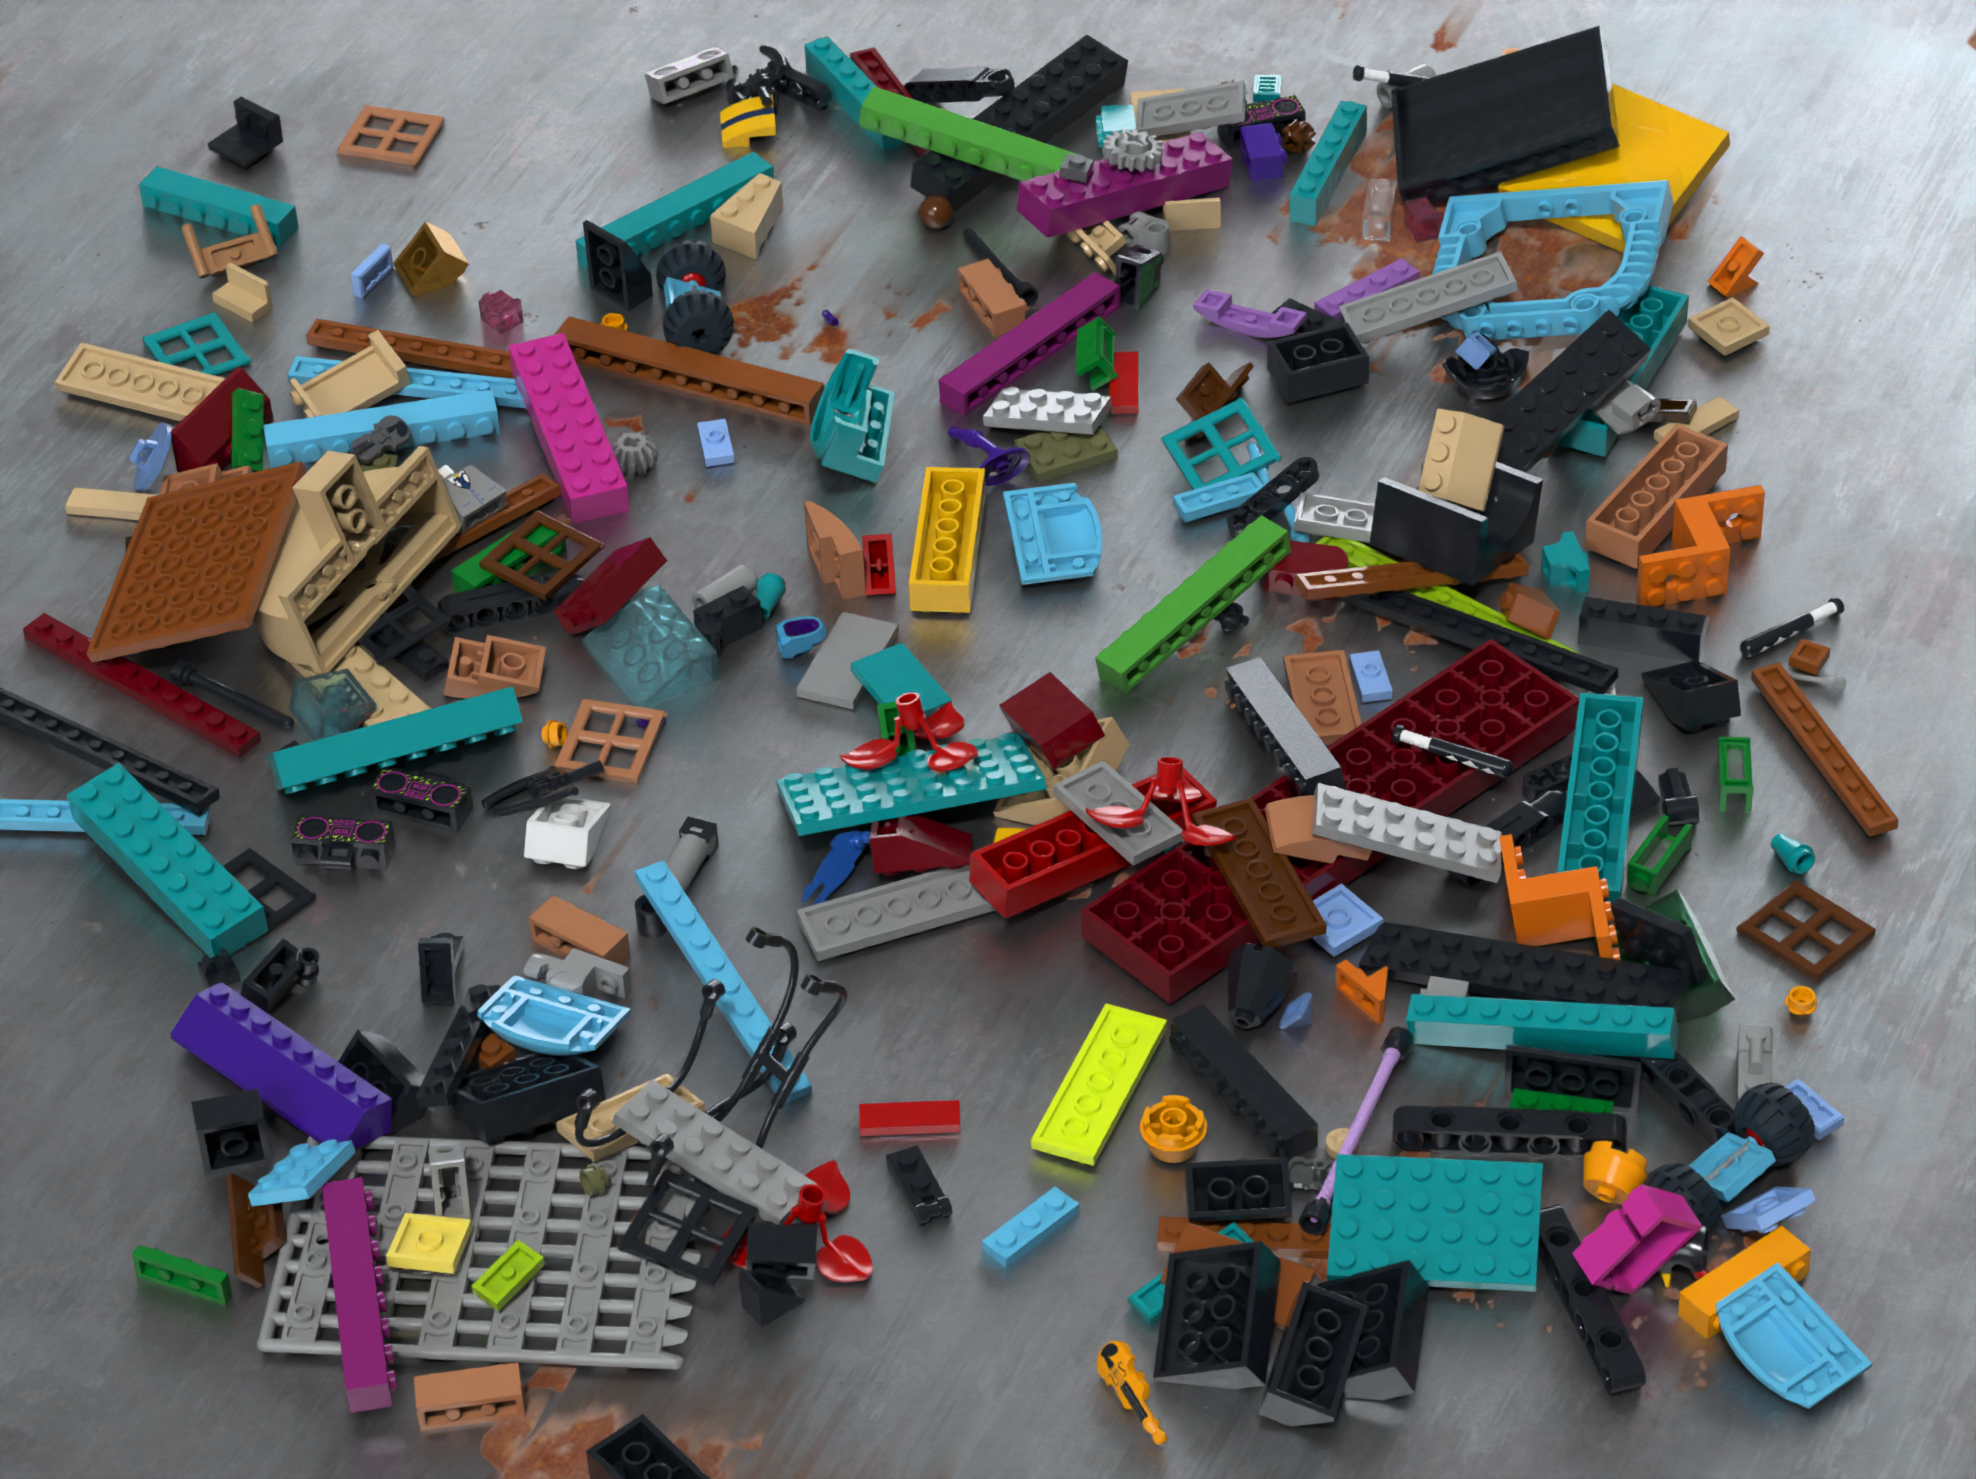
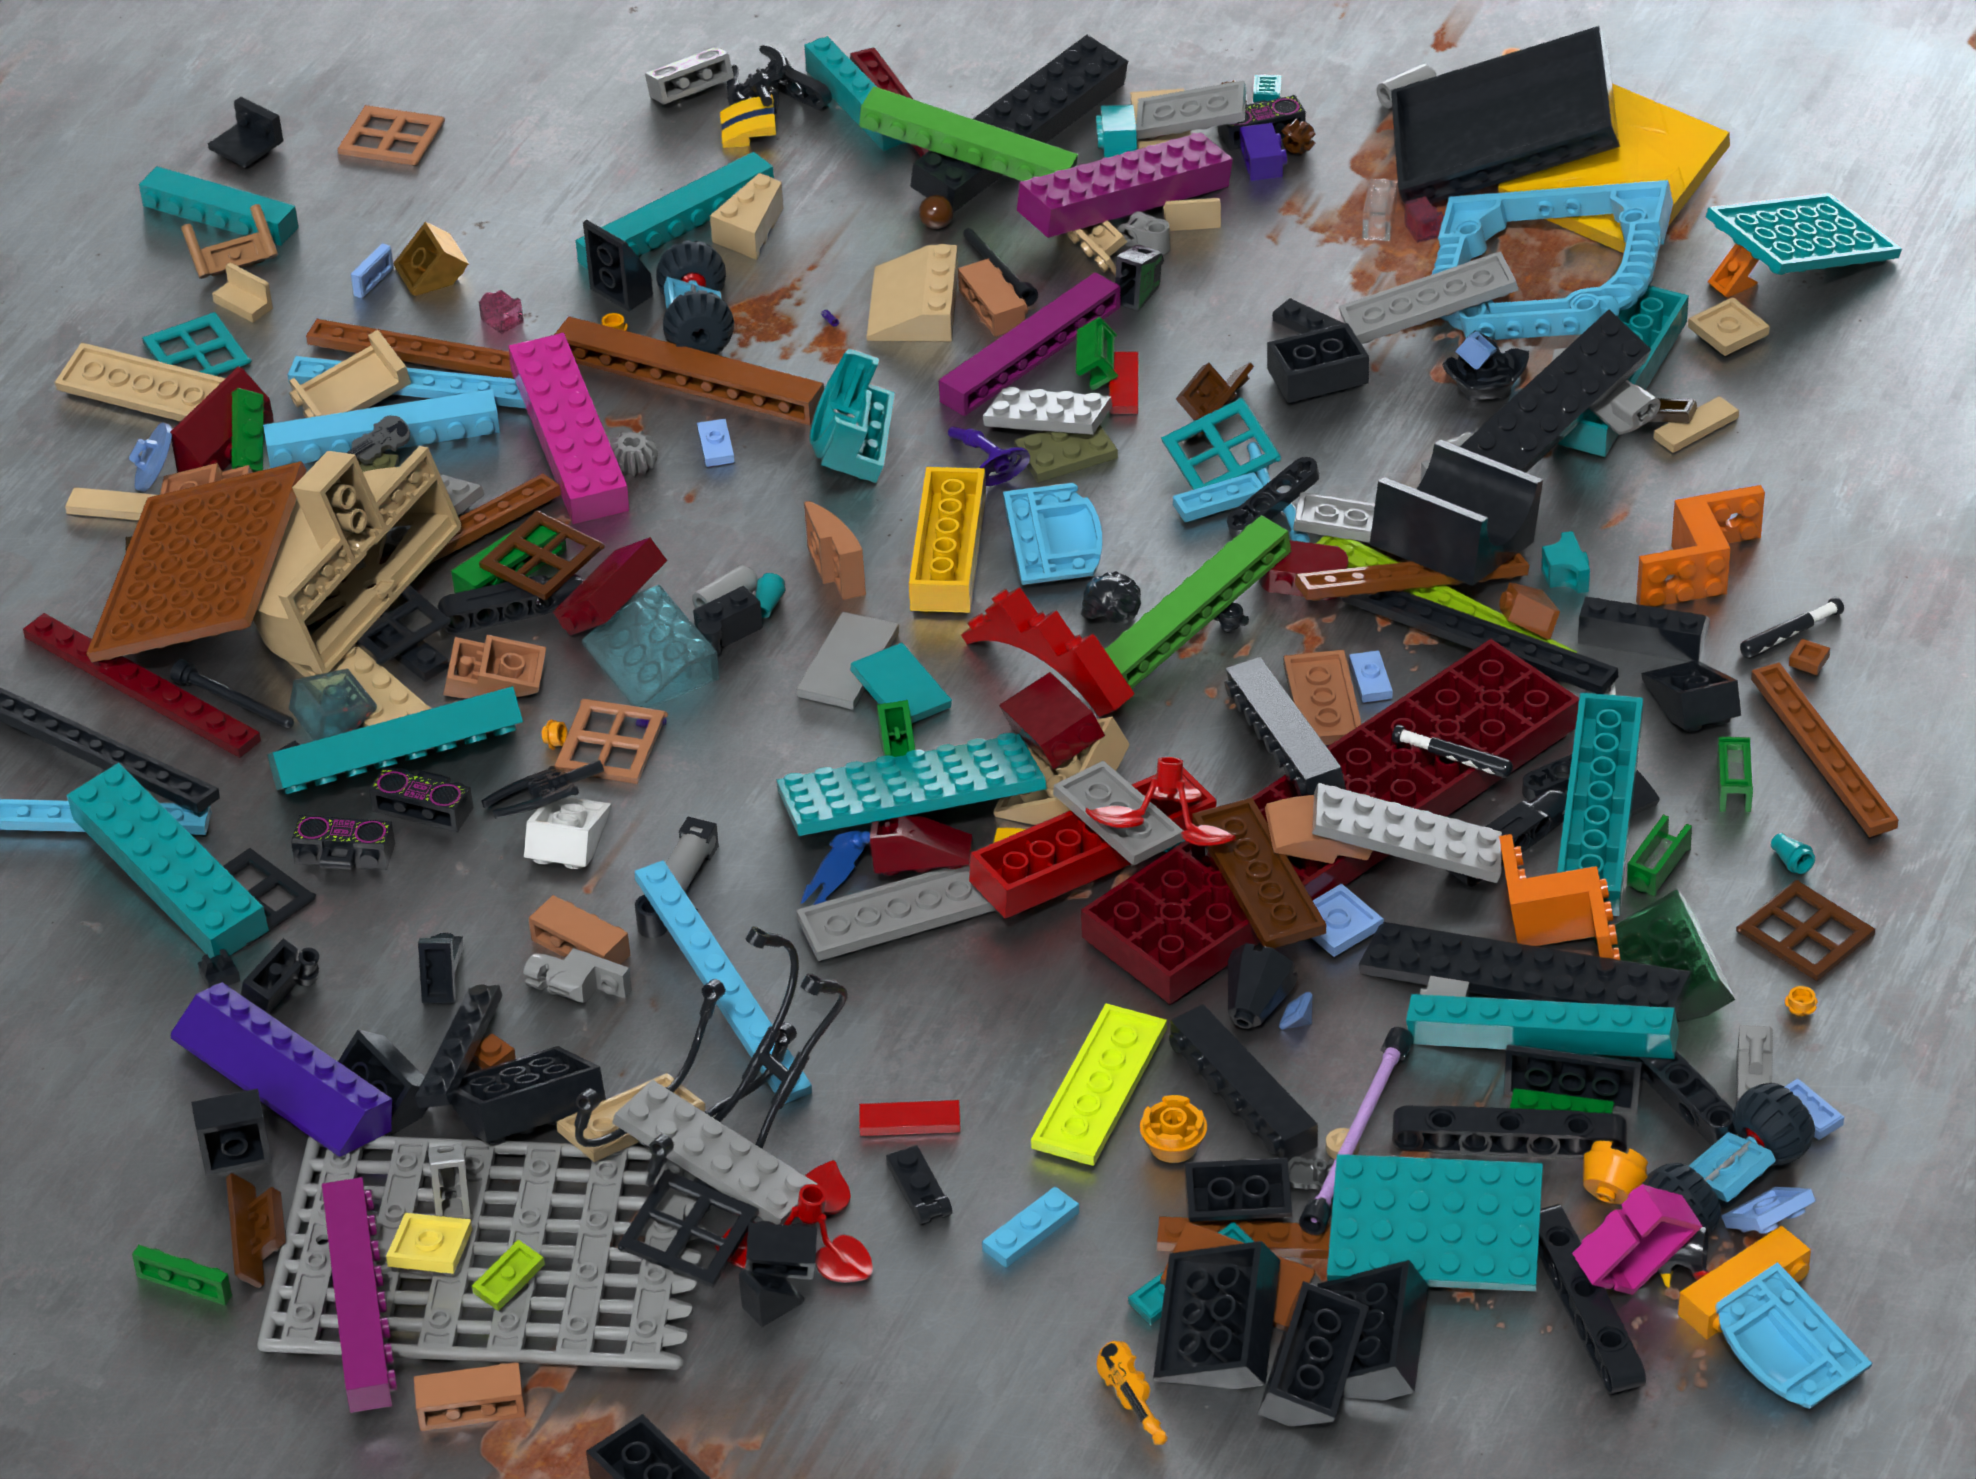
(301, 1172): medium azure plate -> none
(472, 495): light grey torso -> none
(550, 1018): medium azure slope -> none
(593, 1180): olive plate -> none
(799, 635): dark azure rock -> none
(878, 564): red slope -> none
(915, 296): none -> tan slope
(941, 724): red plant -> none
(959, 84): black piece -> none
(1048, 637): none -> red arch
(1076, 167): dark grey plate -> none
(1111, 597): none -> black hair
(1132, 150): light grey gear -> none
(1247, 321): medium lavender slope -> none
(1328, 163): teal brick -> none
(1364, 991): orange slope -> none
(1388, 277): medium lavender plate -> none
(1389, 78): black piece -> none
(1461, 459): tan slope -> none
(1642, 506): nougat brick -> none
(1657, 939): black plate -> none
(1677, 798): black piece -> none
(1803, 233): none -> teal plate
(1838, 683): light grey hinge -> none

